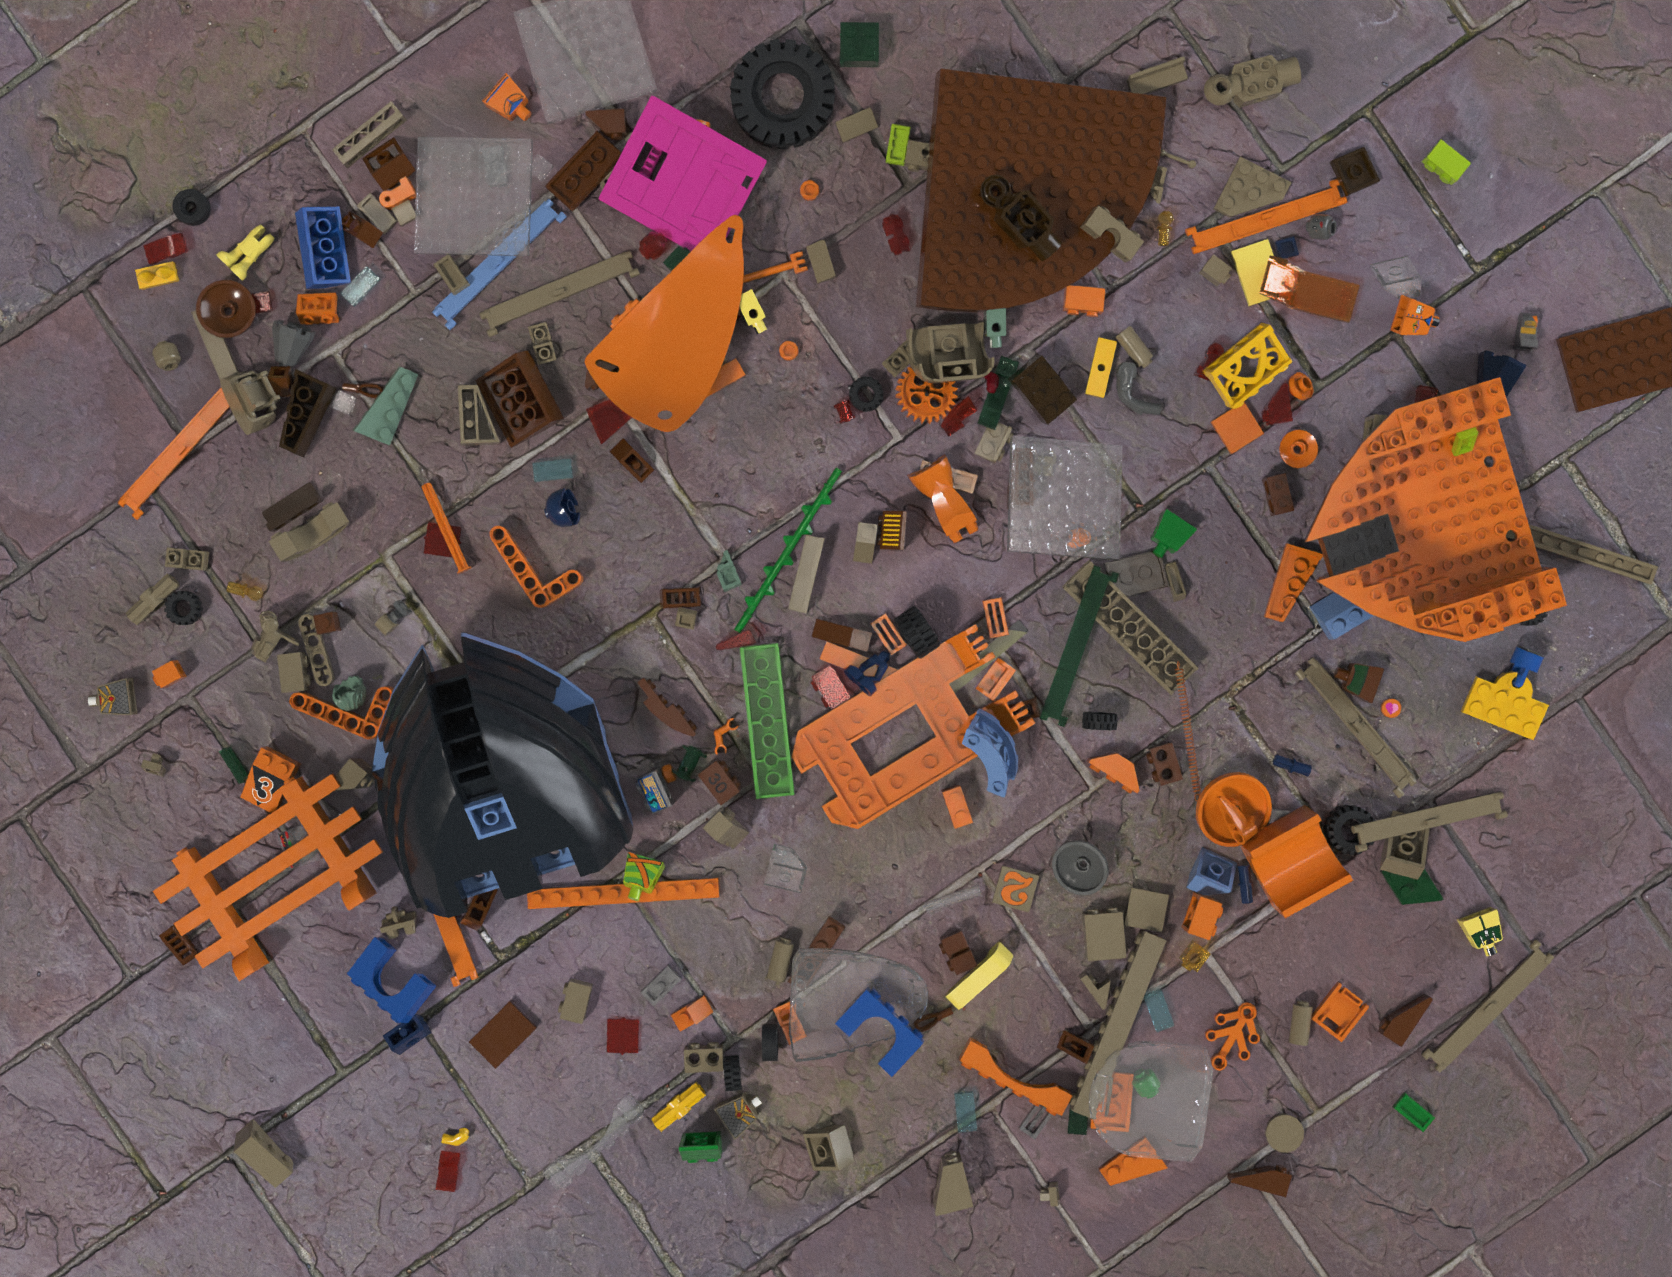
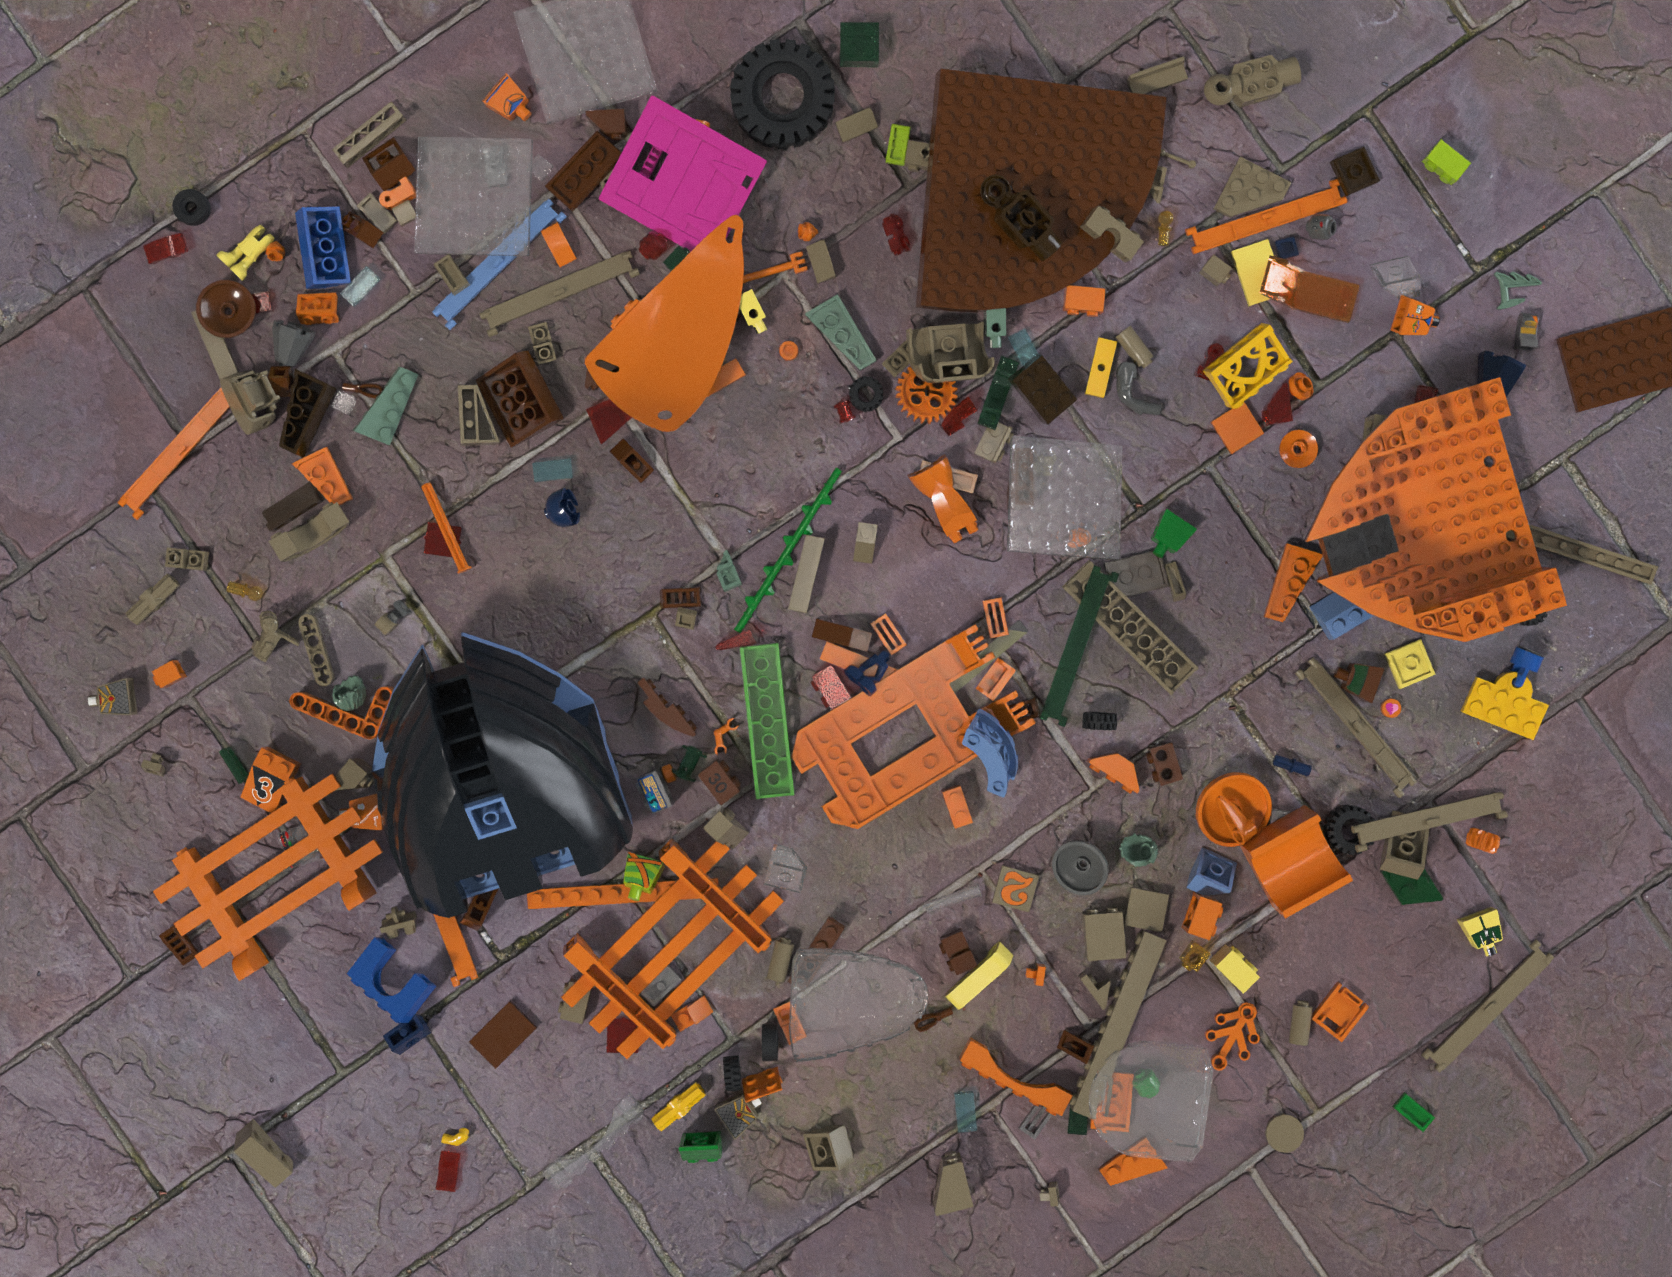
(157, 275): yellow tile -> none
(166, 355): dark tan head -> none
(171, 608): black tyre -> none
(275, 251): none -> orange plate
(293, 672): dark tan brick -> none
(324, 475): none -> orange wing
(327, 623): reddish brown brick -> none
(368, 810): none -> orange torso
(528, 572): orange beam -> none
(558, 244): none -> orange slope
(626, 996): none -> orange fence
(704, 1064): dark tan brick -> none
(762, 1084): none -> orange hinge
(807, 231): none -> orange plate
(809, 190): orange tile -> none
(841, 330): none -> sand green wing
(871, 1005): blue arch -> none
(892, 530): reddish brown slope -> none
(917, 632): black tyre -> none
(992, 382): dark red arm -> none
(1023, 346): none -> clear light blue tile
(1037, 974): none -> orange tile
(1139, 850): none -> sand green hair
(1158, 1010): clear light blue tile -> none
(1188, 732): orange piece -> none
(1238, 972): none -> light yellow brick
(1245, 884): dark blue axle -> none
(1266, 1179): reddish brown slope -> none
(1278, 494): reddish brown brick -> none
(1400, 1023): reddish brown slope -> none
(1409, 664): none -> light yellow tile
(1464, 441): lime plate -> none
(1483, 840): none -> orange gear
(1507, 282): none -> sand green piece

